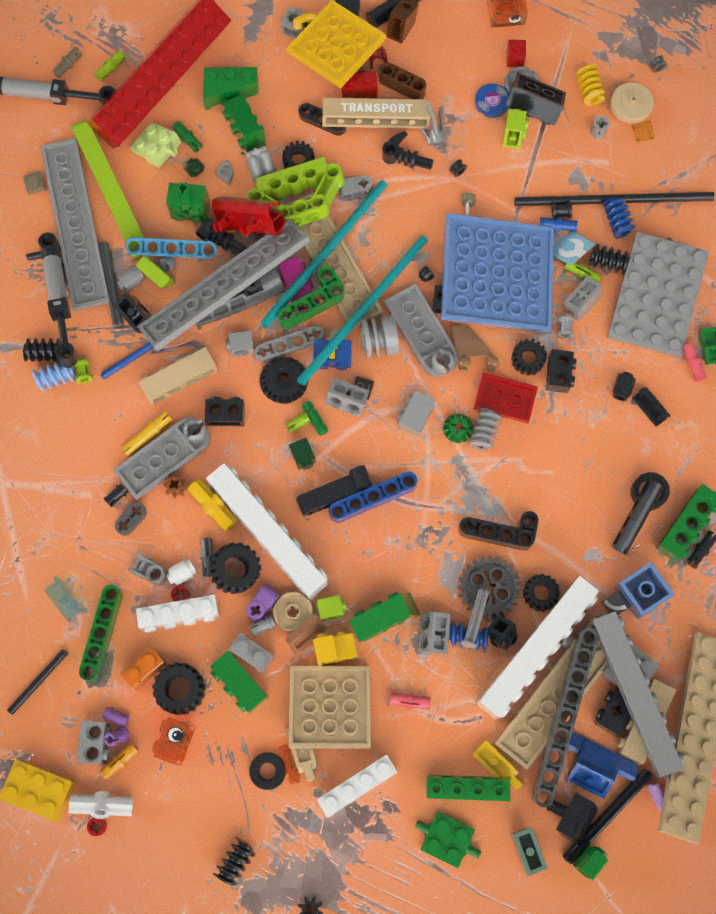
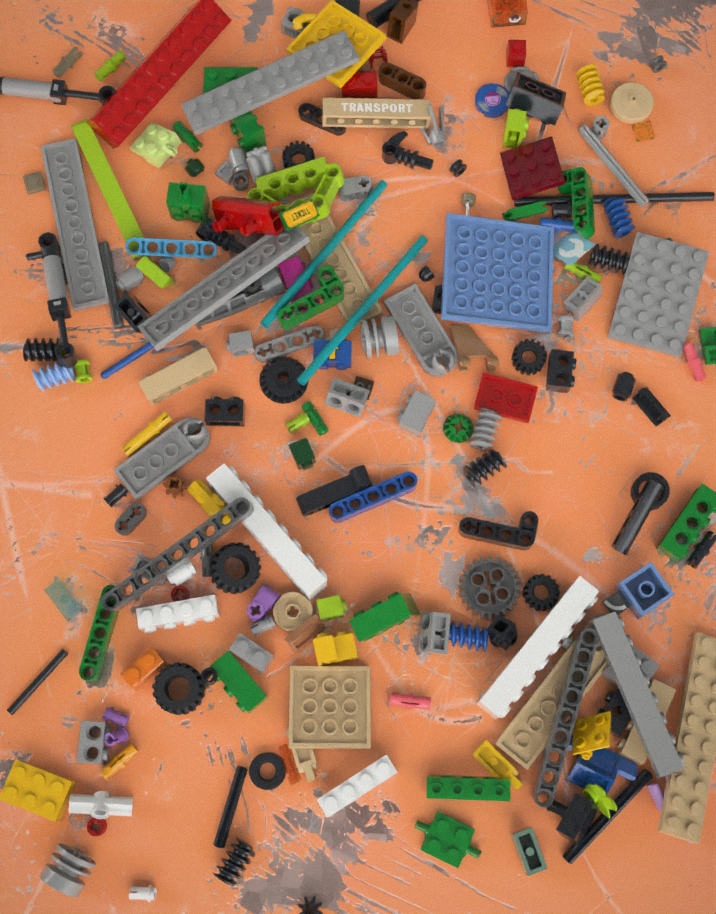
(65, 875): none -> light grey wheel
(143, 893): none -> white pin
(167, 556): none -> dark grey beam
(173, 741): clear orange brick -> none
(206, 674): none -> black hinge
(230, 807): none -> black axle
(236, 178): none -> dark grey bush
(237, 160): none -> light grey brick
(270, 82): none -> light grey plate
(299, 215): none -> tile
(475, 619): light grey axle -> none
(483, 467): none -> black piece
(525, 211): none -> green piece
(532, 168): none -> dark red plate
(577, 187): none -> green beam
(591, 734): none -> yellow hinge
(591, 862): green brick -> none
(598, 796): none -> lime plate
(613, 165): none -> light grey axle

